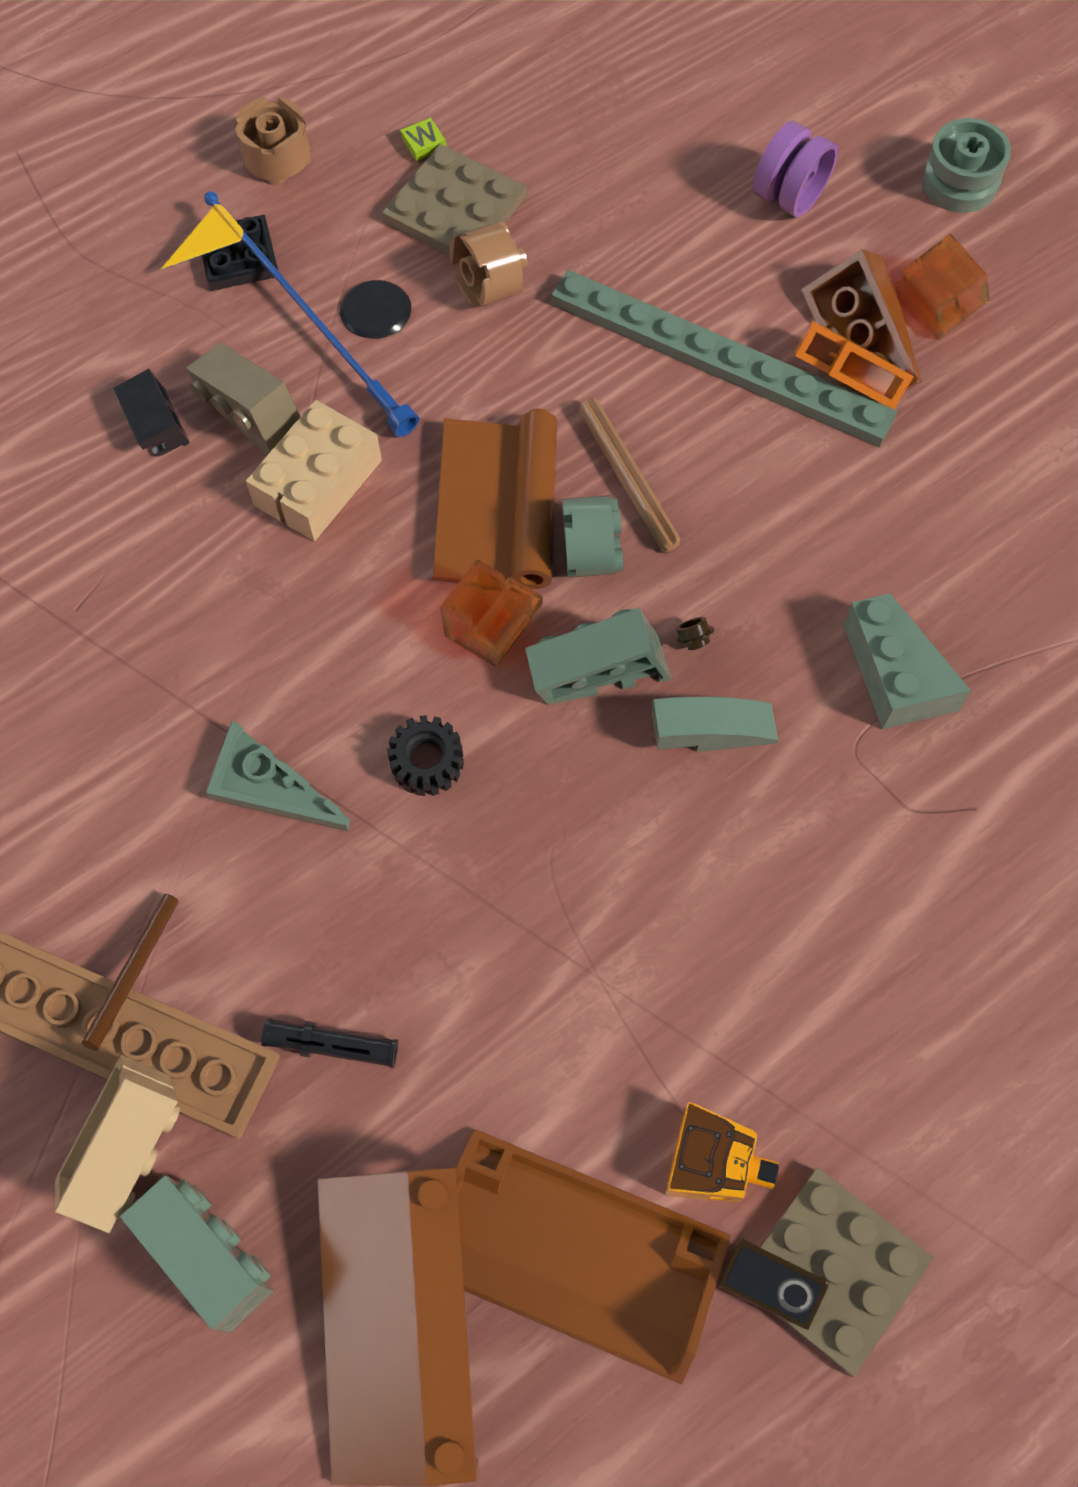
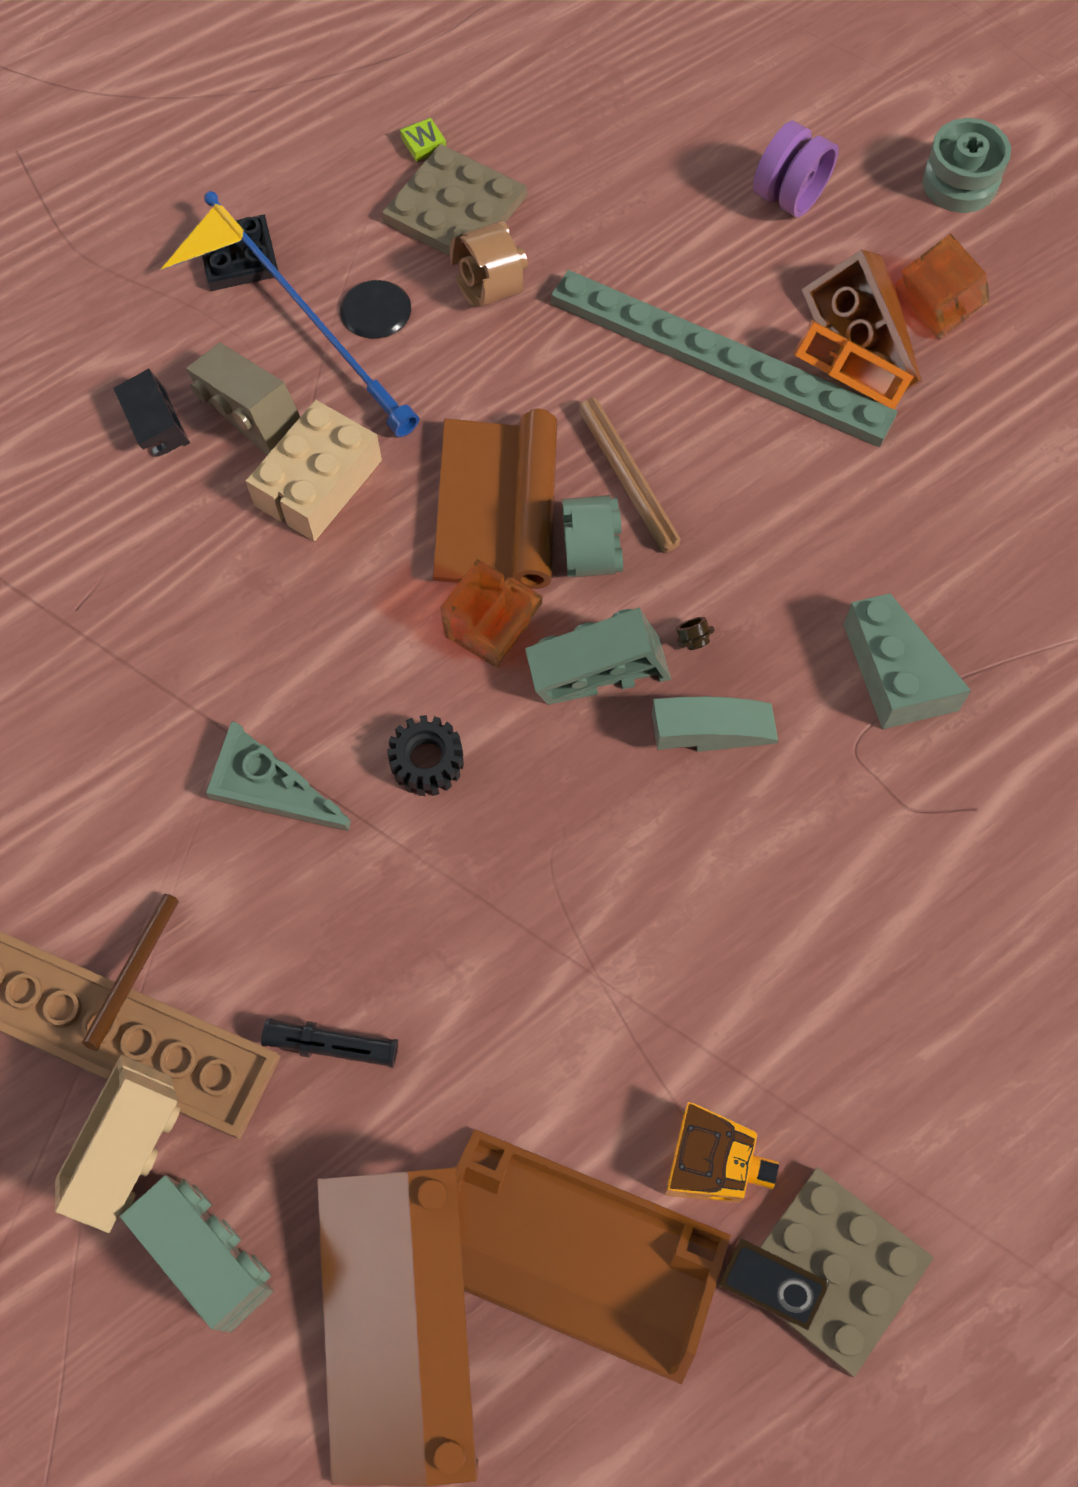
(273, 139): medium nougat brick -> none

